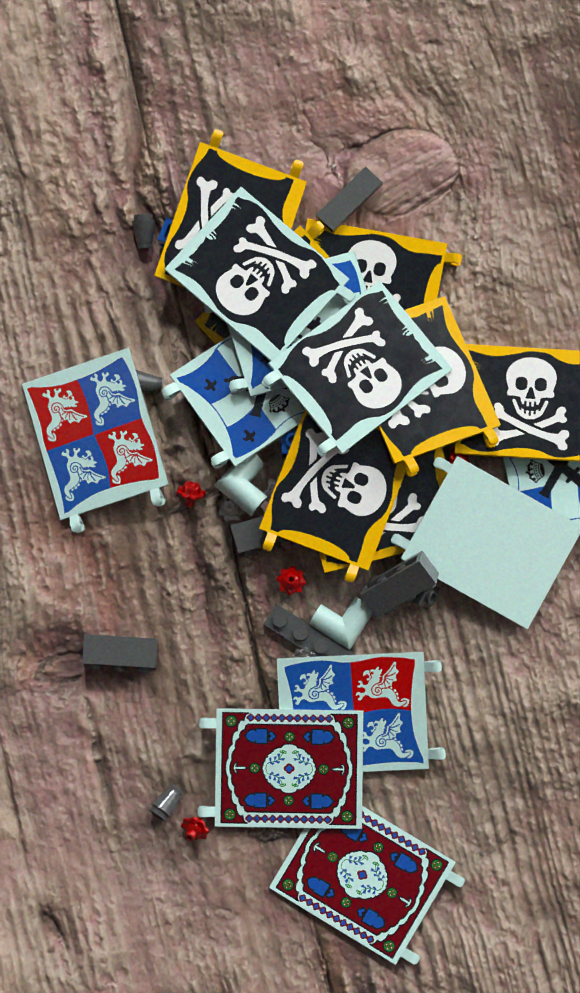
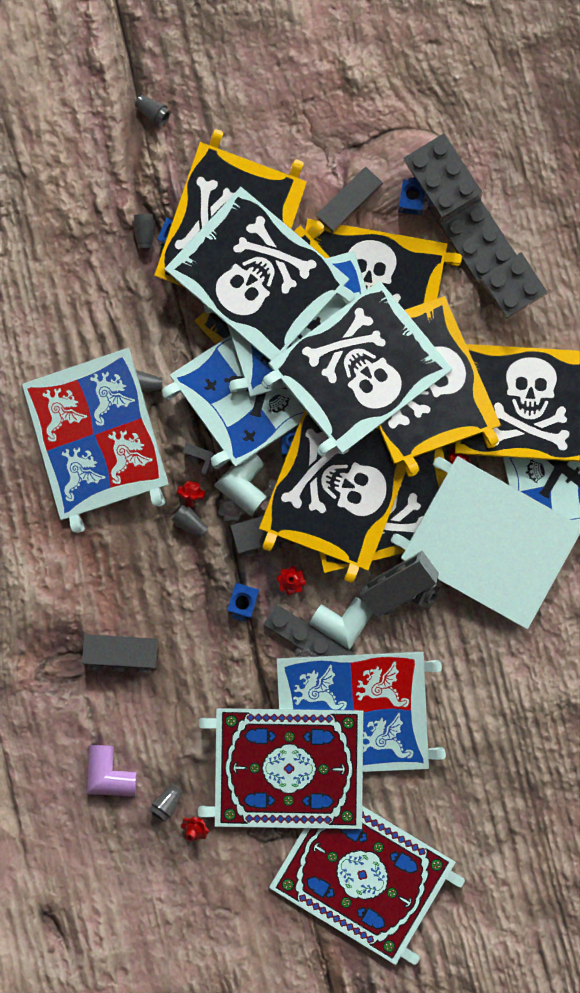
(103, 779): none -> lavender brick
(154, 111): none -> dark grey cone
(188, 520): none -> dark grey cone
(197, 455): none -> dark grey bracket
(247, 592): none -> blue brick
(409, 206): none -> blue brick
(471, 229): none -> dark grey bracket

